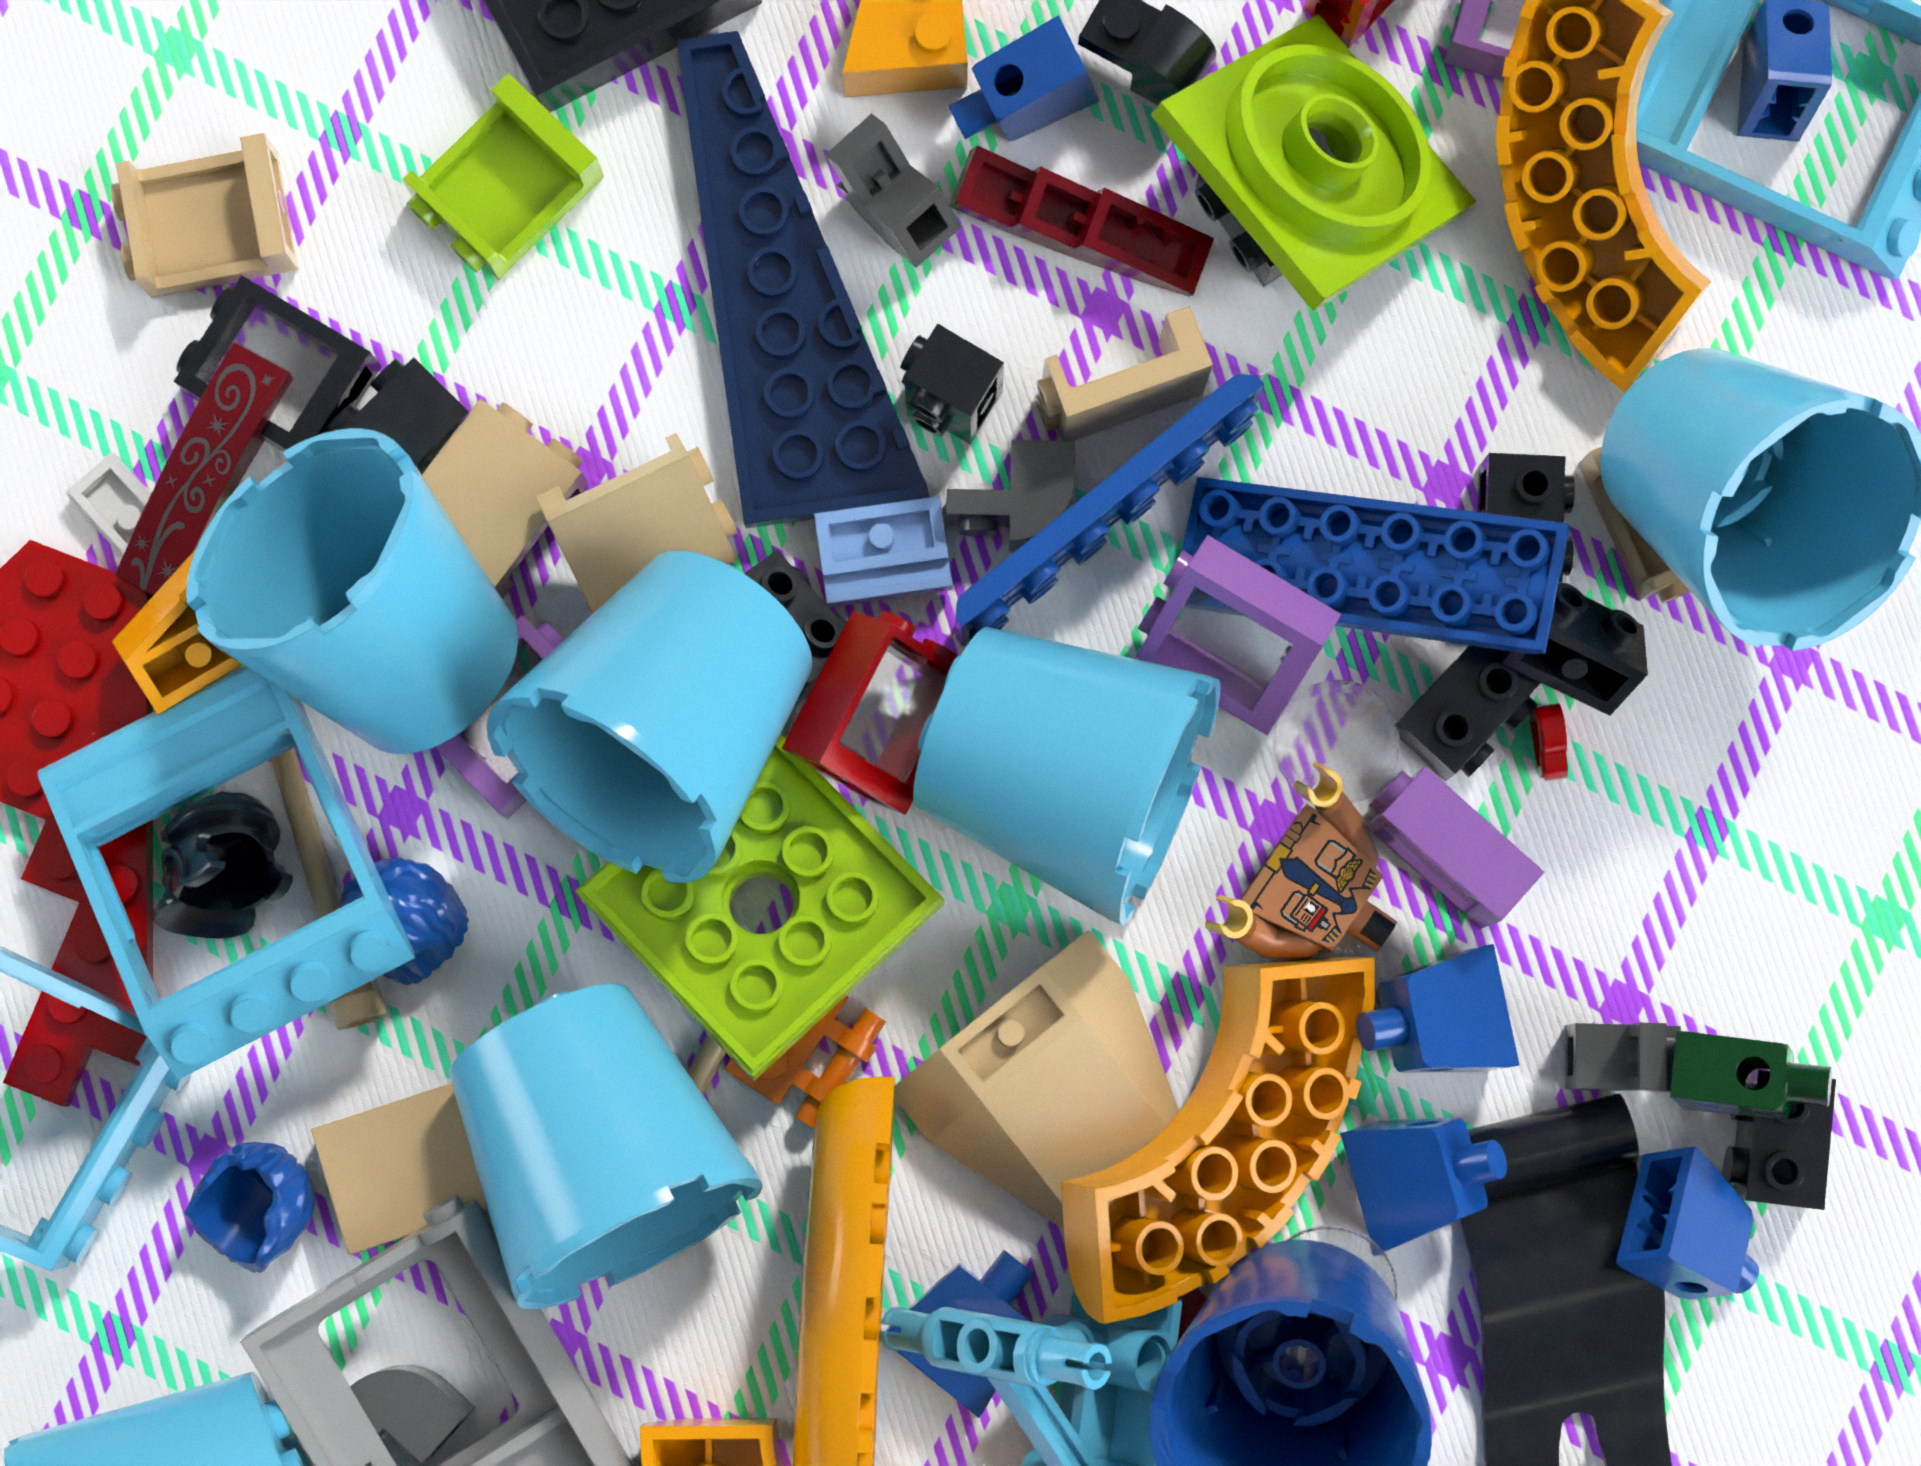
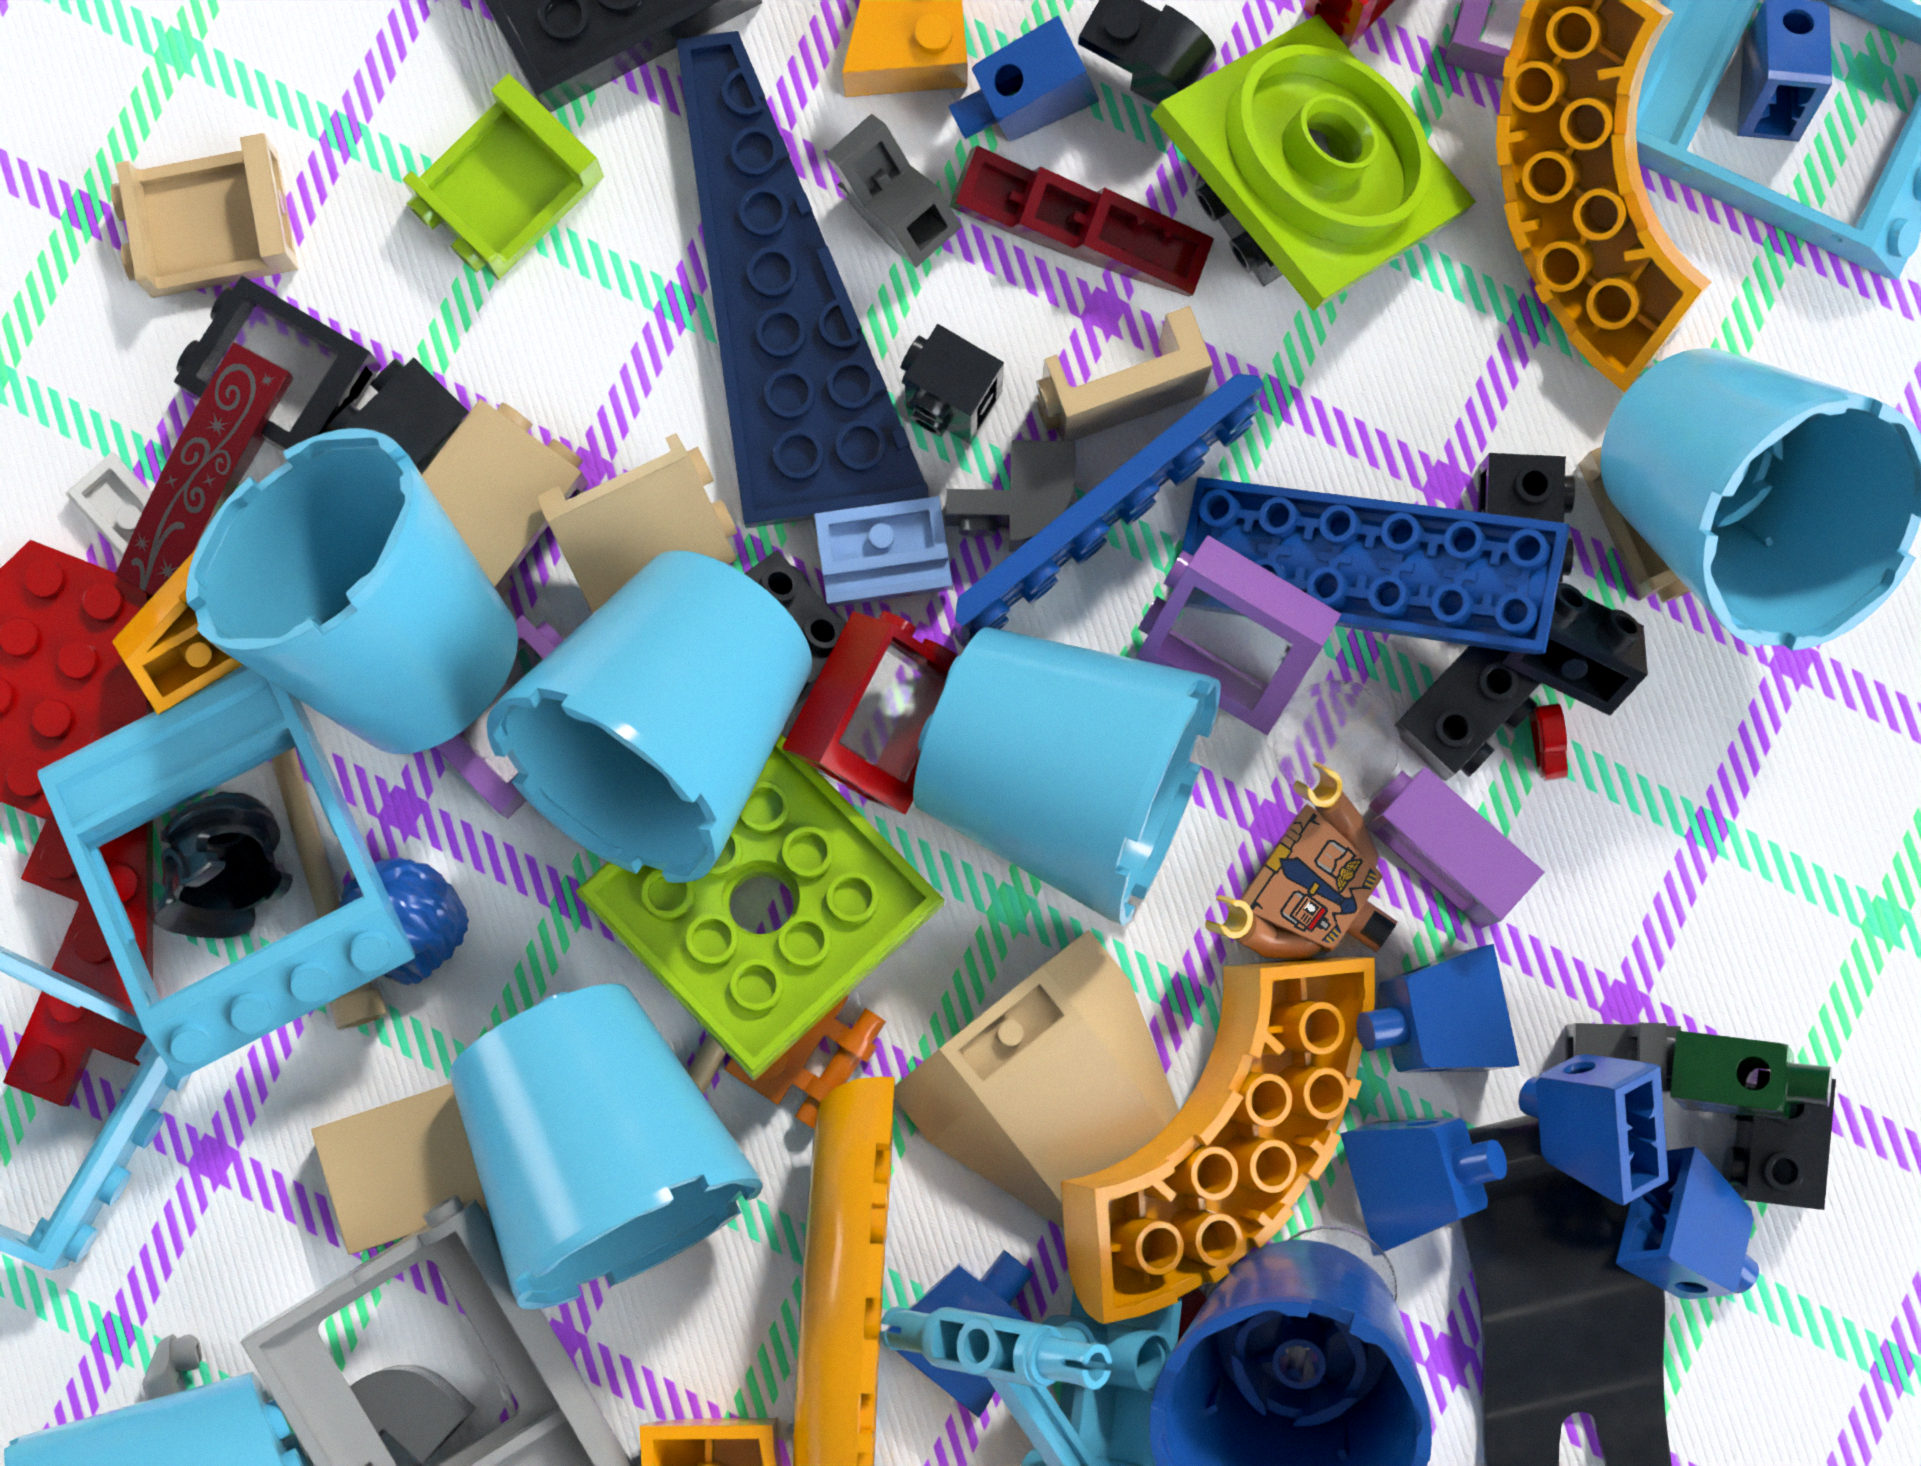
(168, 1361): none -> light grey arm
(252, 1204): blue hair -> none
(1602, 1123): none -> blue torso

